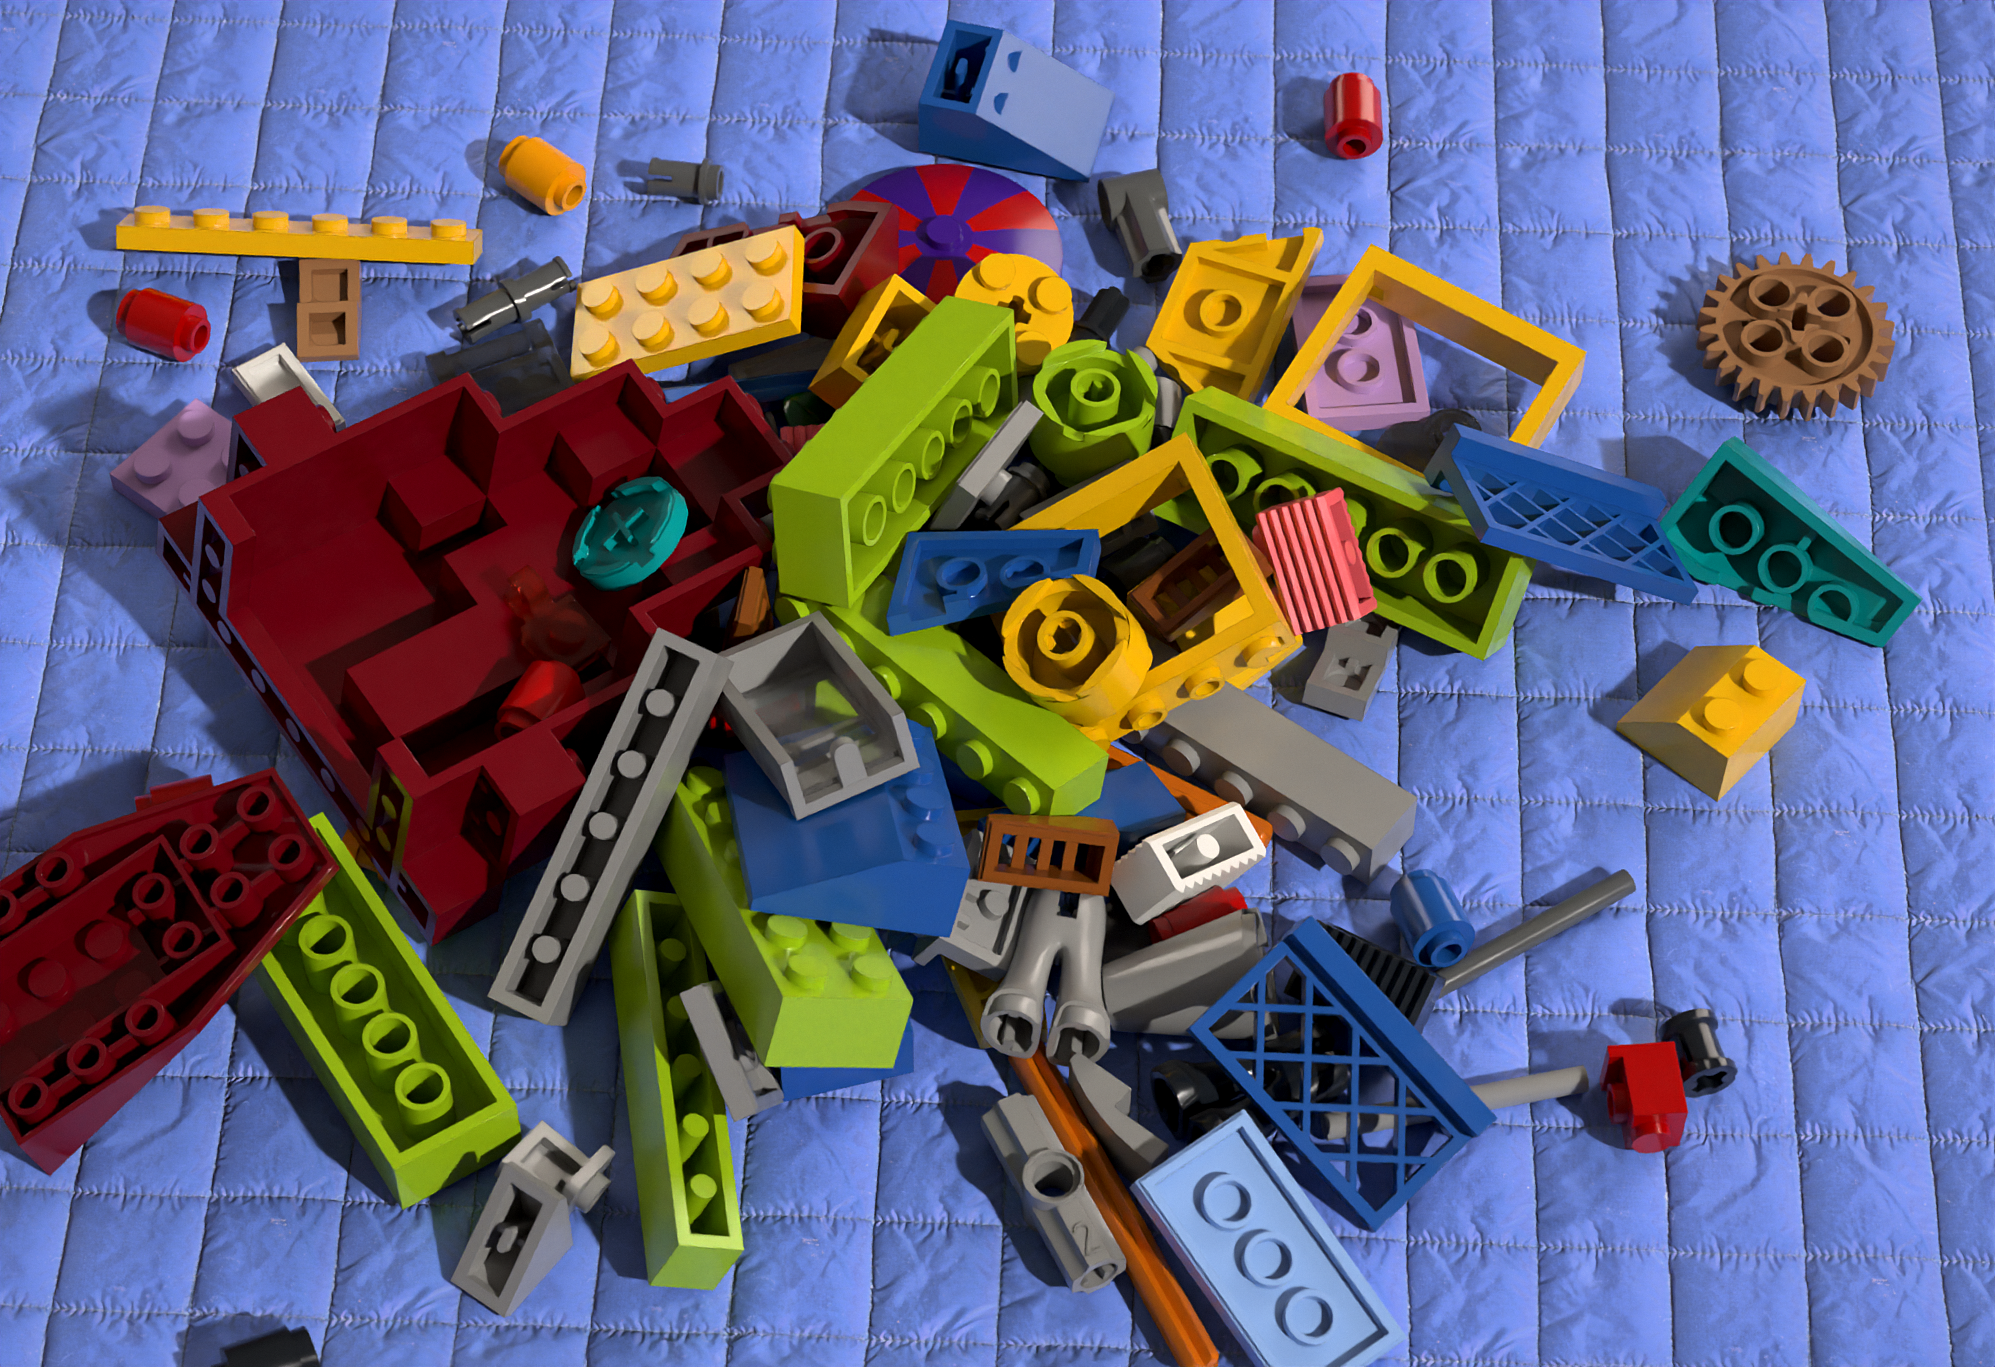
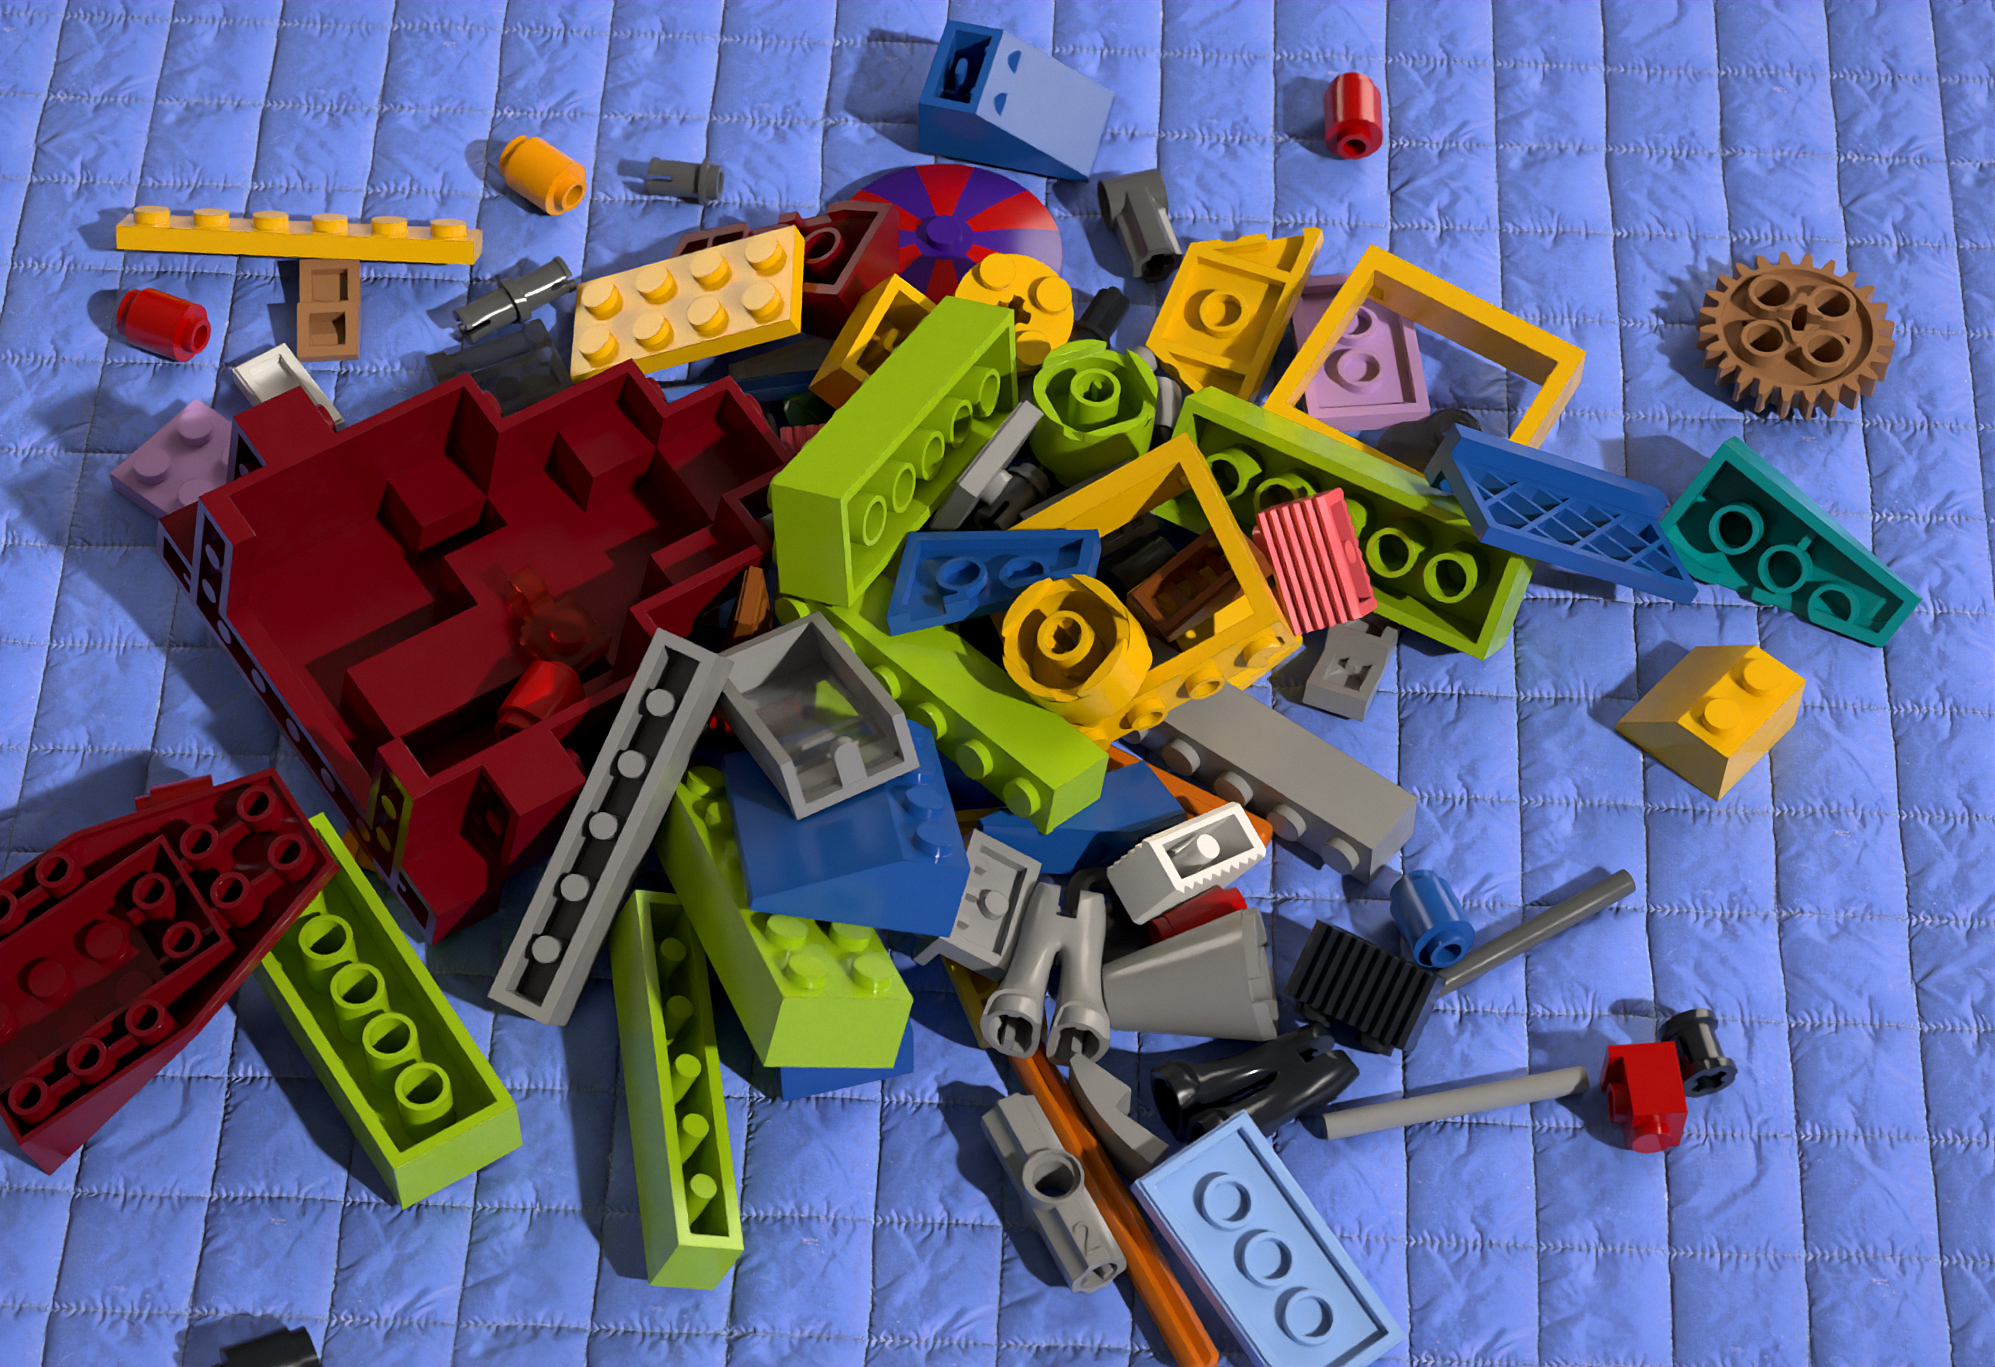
(514, 1241): light grey slope -> none
(563, 1166): light grey bracket -> none
(631, 535): teal tile -> none
(729, 1052): light grey plate -> none
(1088, 879): dark orange slope -> none
(1383, 1032): blue fence -> none

